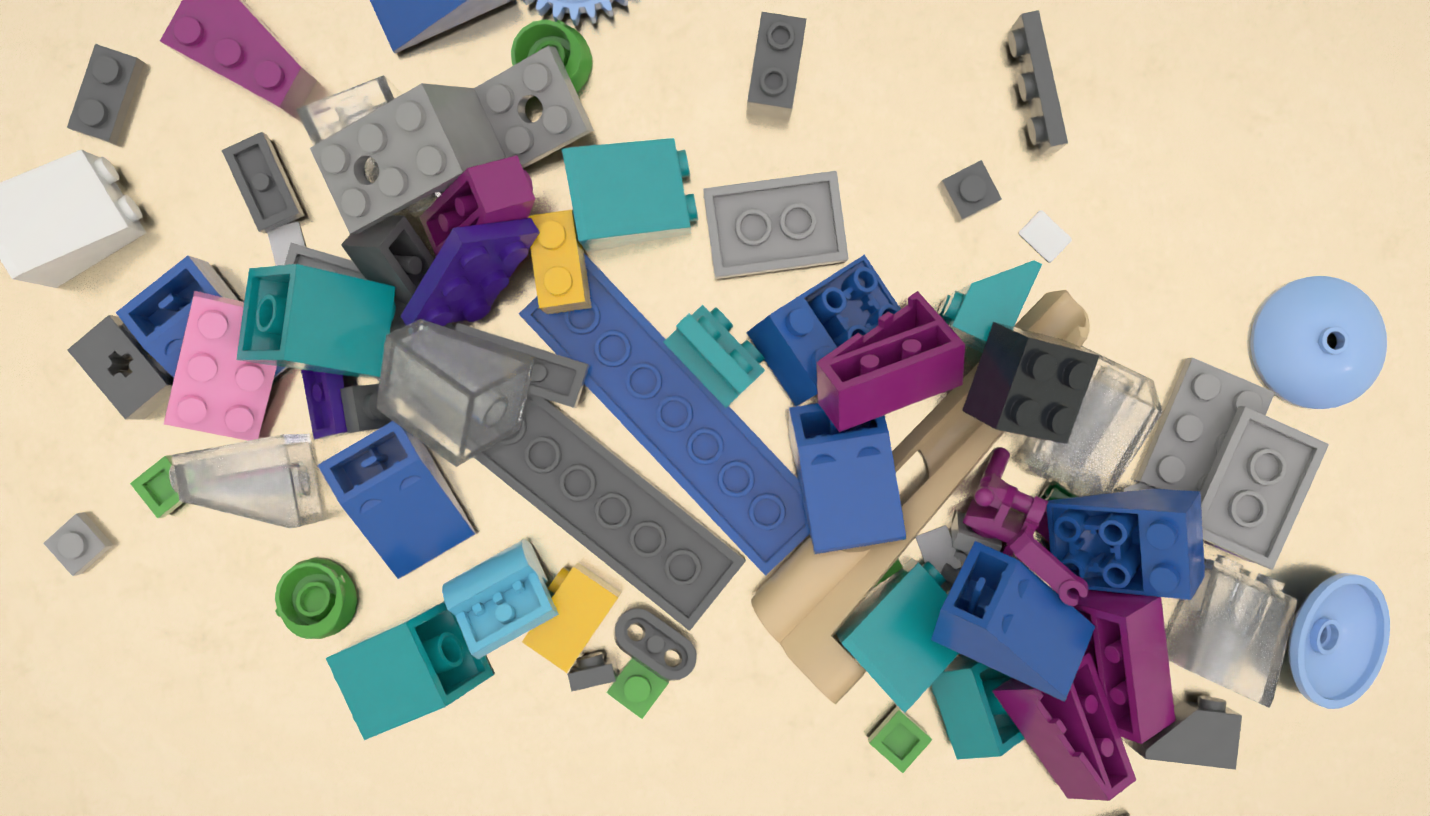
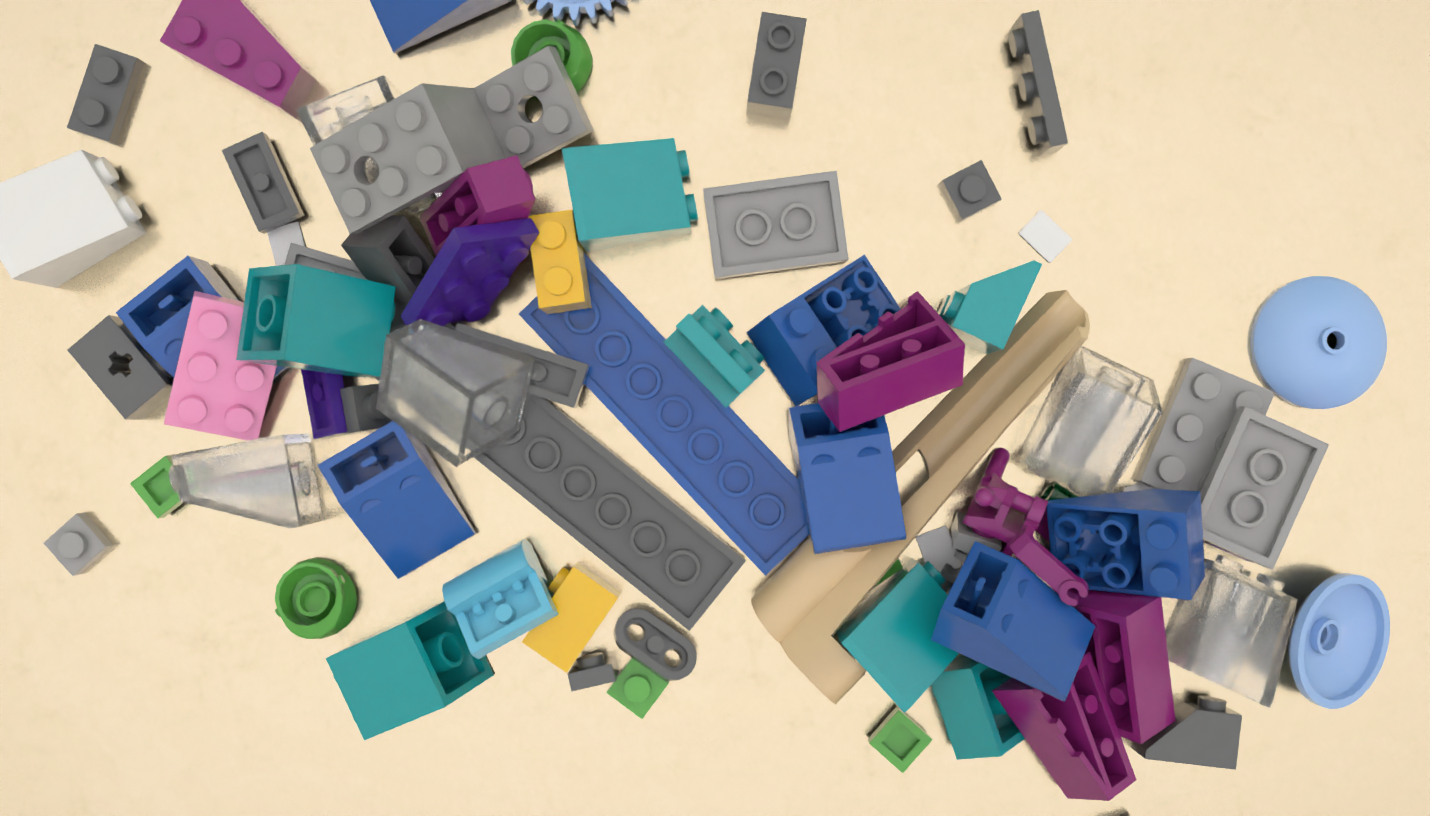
(1030, 383): black brick -> none

